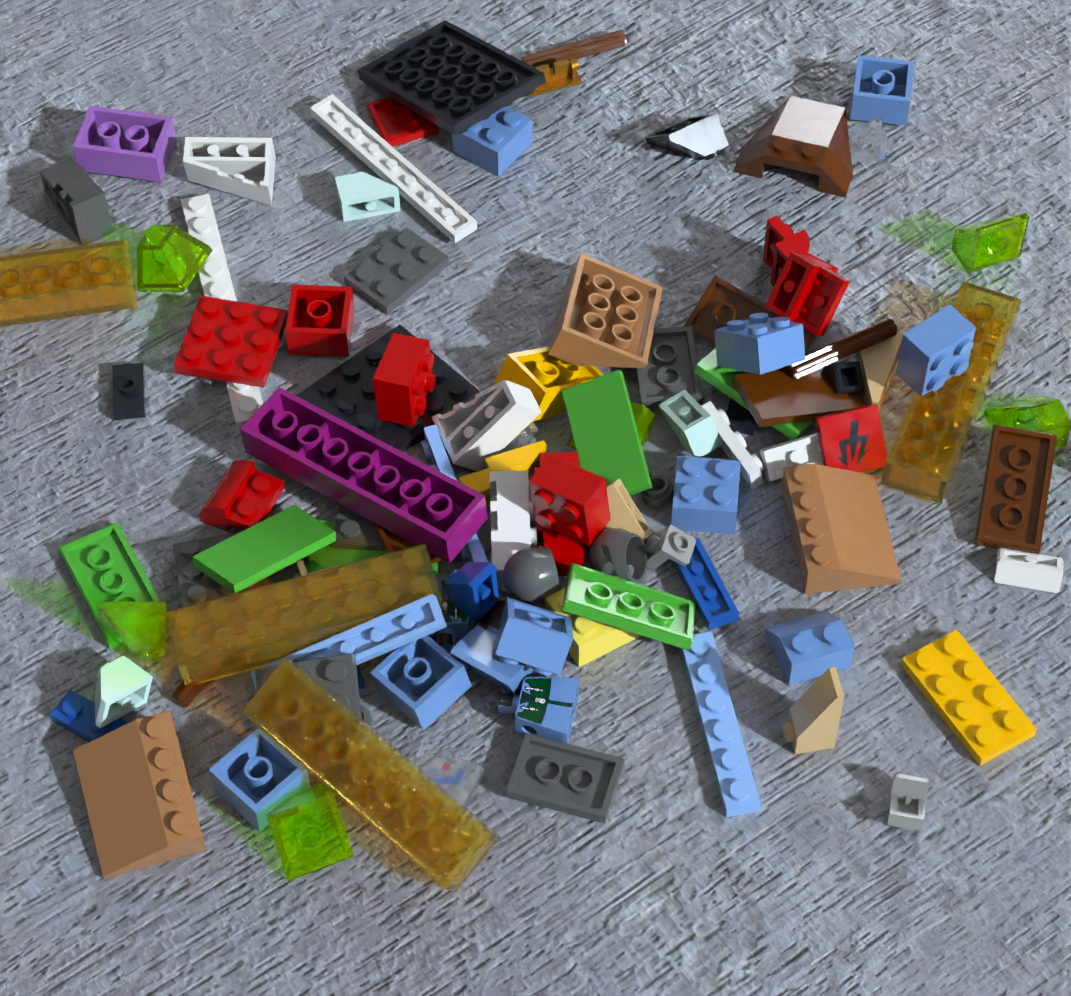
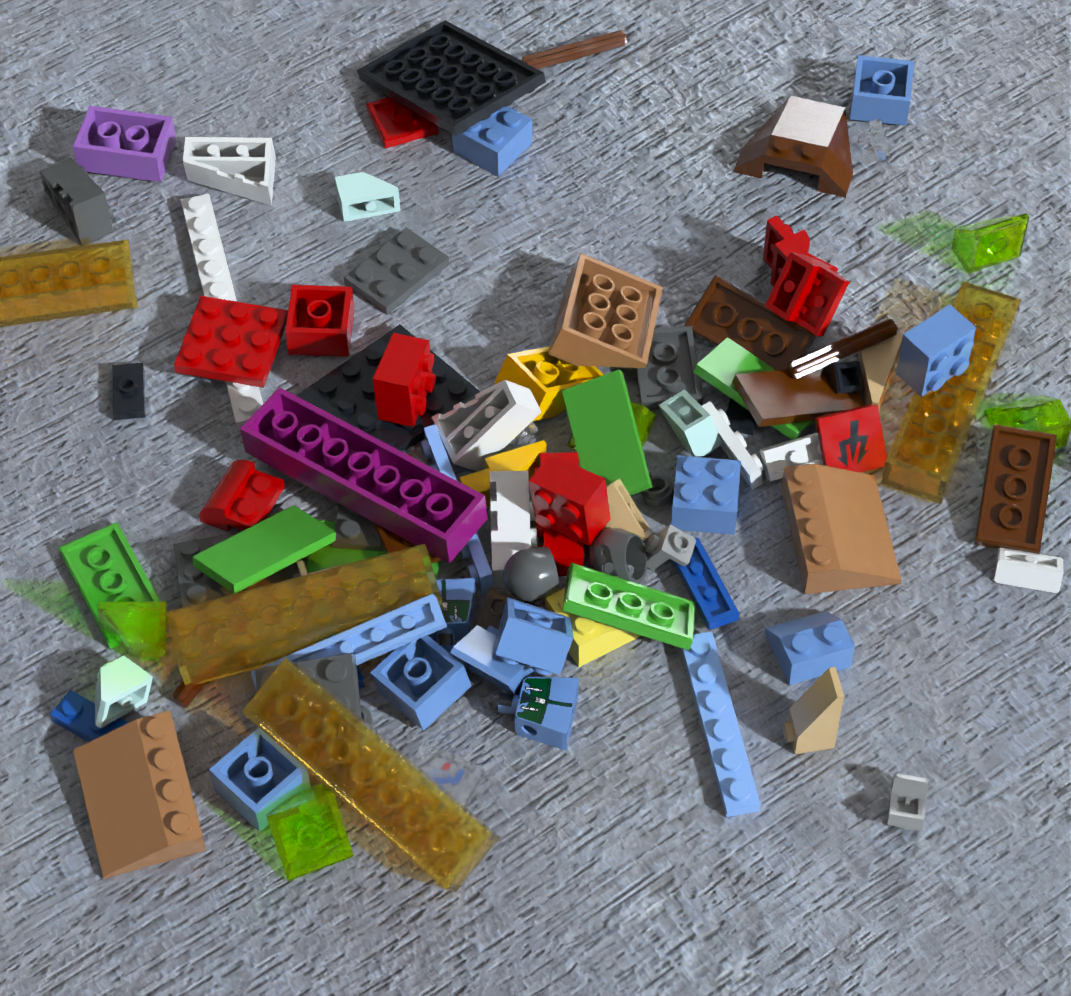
(168, 259): clear neon green slope -> none
(394, 168): white plate -> none
(473, 588): blue slope -> none
(560, 76): pearl gold hinge -> none
(565, 778): dark grey plate -> none
(693, 137): slope -> none
(759, 344): medium blue brick -> none
(968, 697): yellow plate -> none

